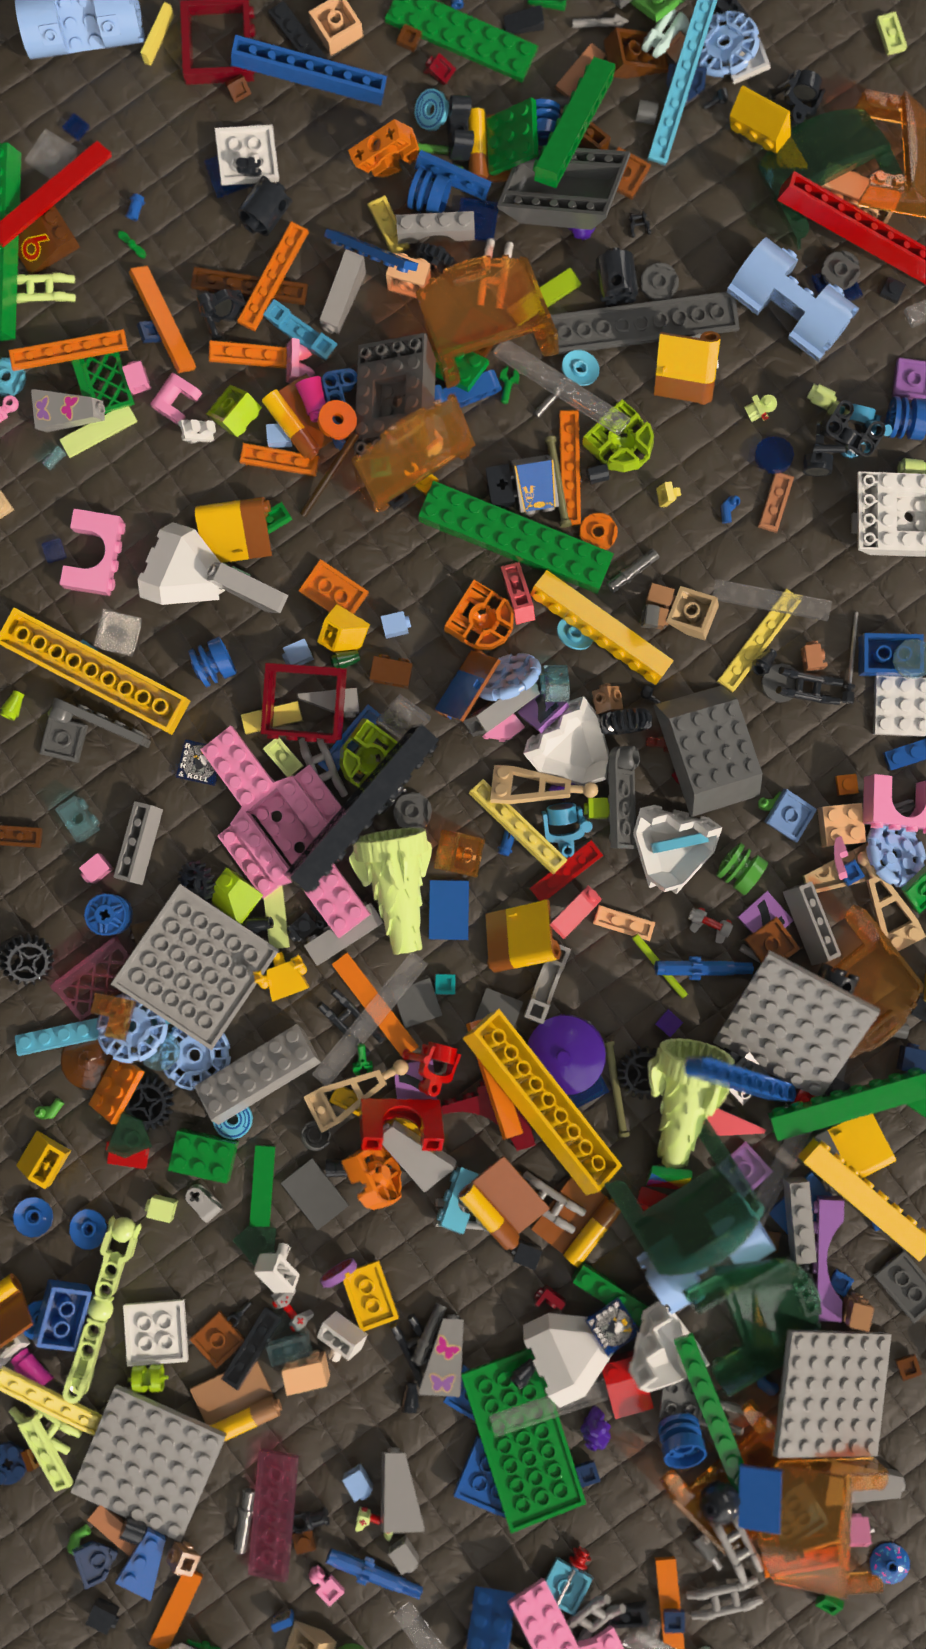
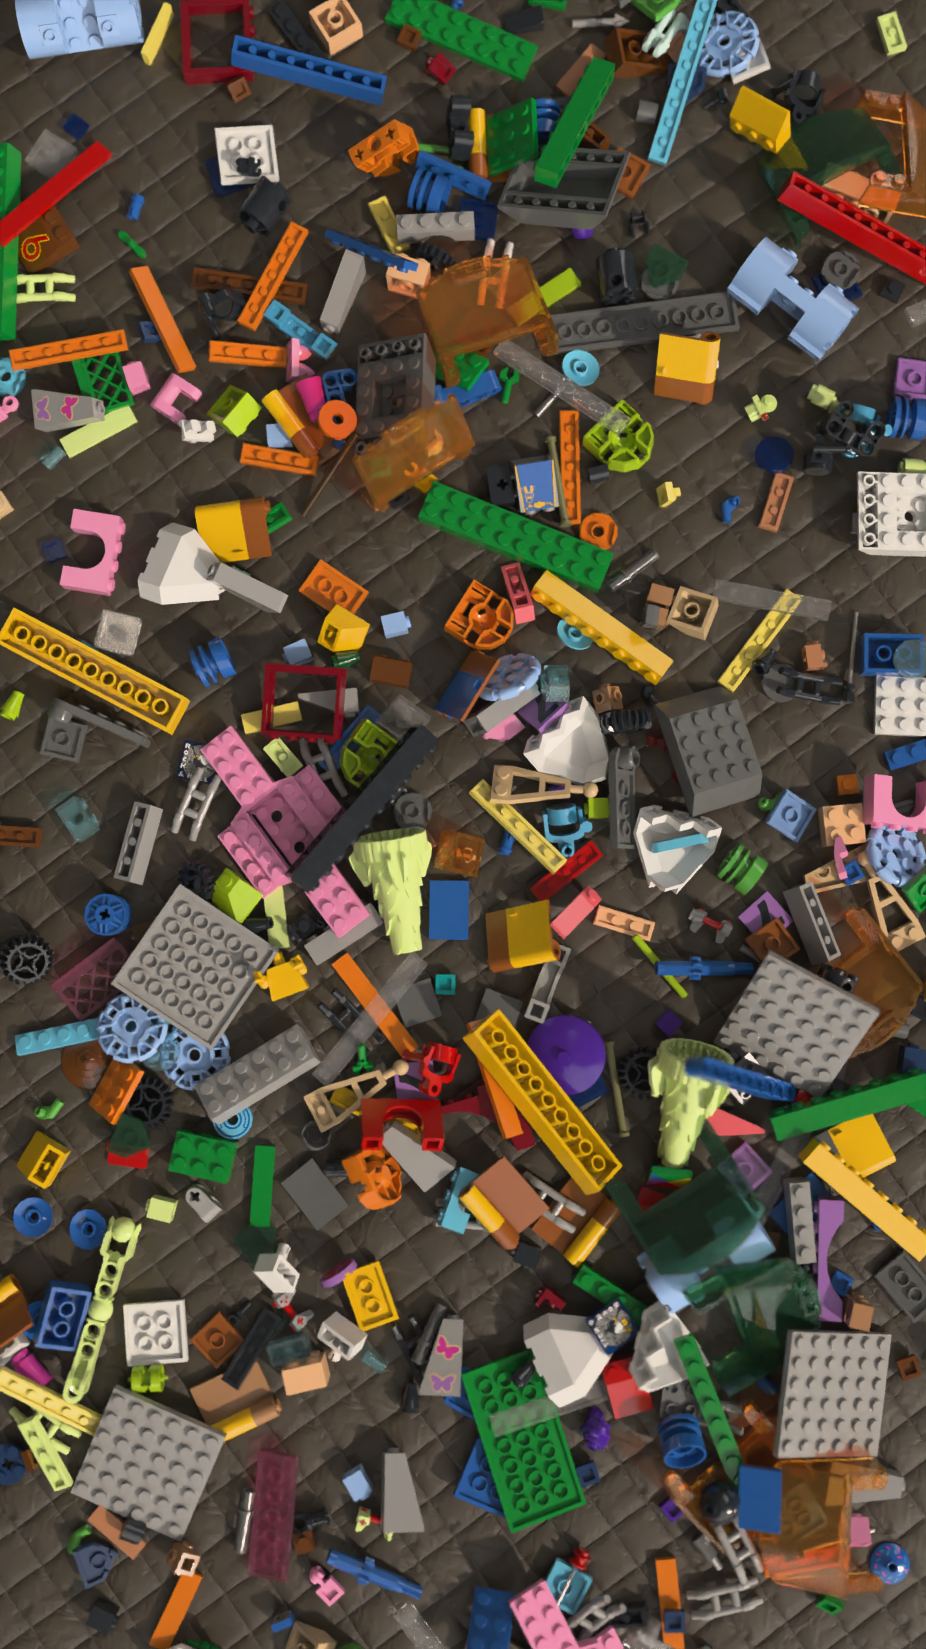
(95, 869): bright pink brick -> none
(119, 1014): clear orange plate -> none
(143, 1565): wing -> none
(191, 792): none -> light grey piece
(374, 1362): none -> clear light blue pin
(404, 1555): light grey brick -> none
(423, 105): medium azure tile -> none
(664, 266): none -> clear green plate
(670, 1509): none -> dark purple tile

